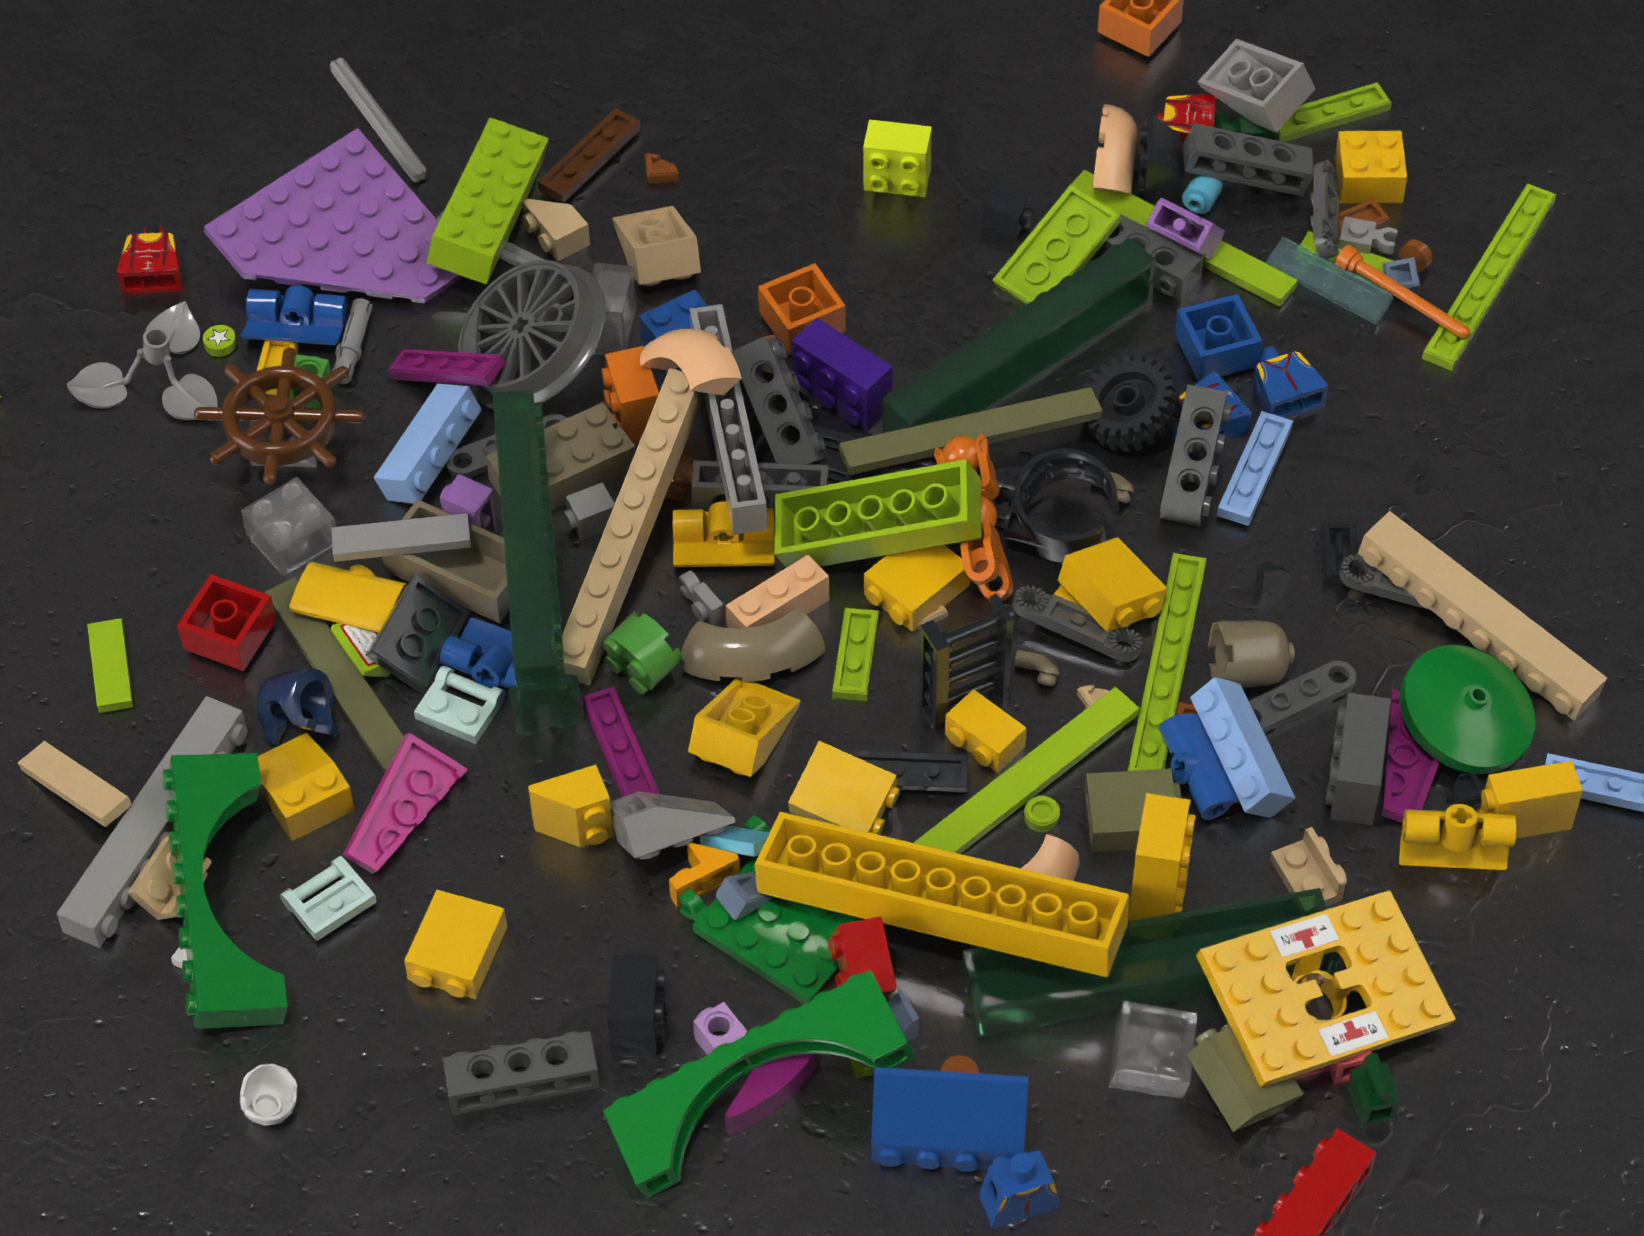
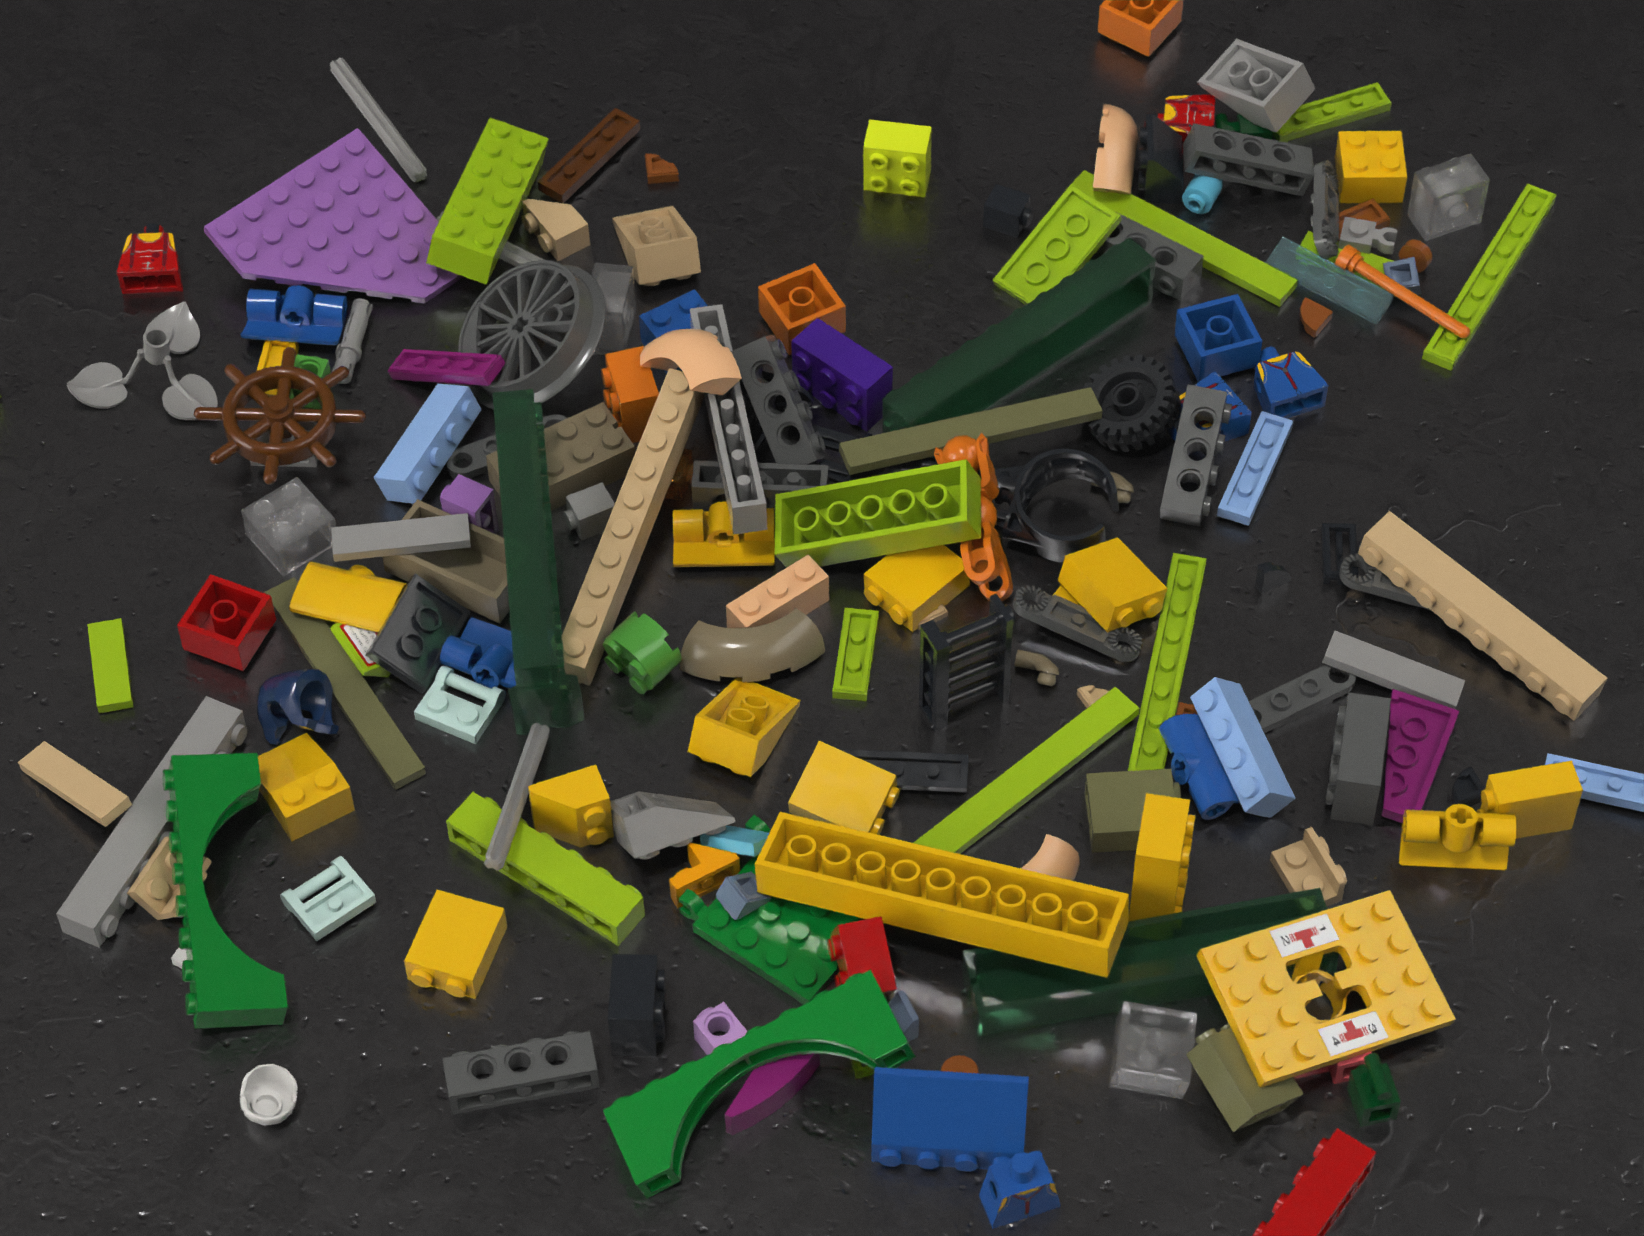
(219, 340): lime tile -> none
(404, 796): dark pink wing -> none
(516, 797): none -> light grey axle
(551, 871): none -> lime brick
(618, 742): magenta tile -> none
(705, 603): light grey plate -> none
(985, 731): yellow brick -> none
(1042, 813): lime tile -> none
(1185, 228): medium lavender brick -> none
(1250, 652): dark tan cylinder -> none
(1314, 316): none -> dark orange tile
(1392, 670): none -> light grey tile
(1448, 197): none -> clear brick
(1467, 709): green dish -> none

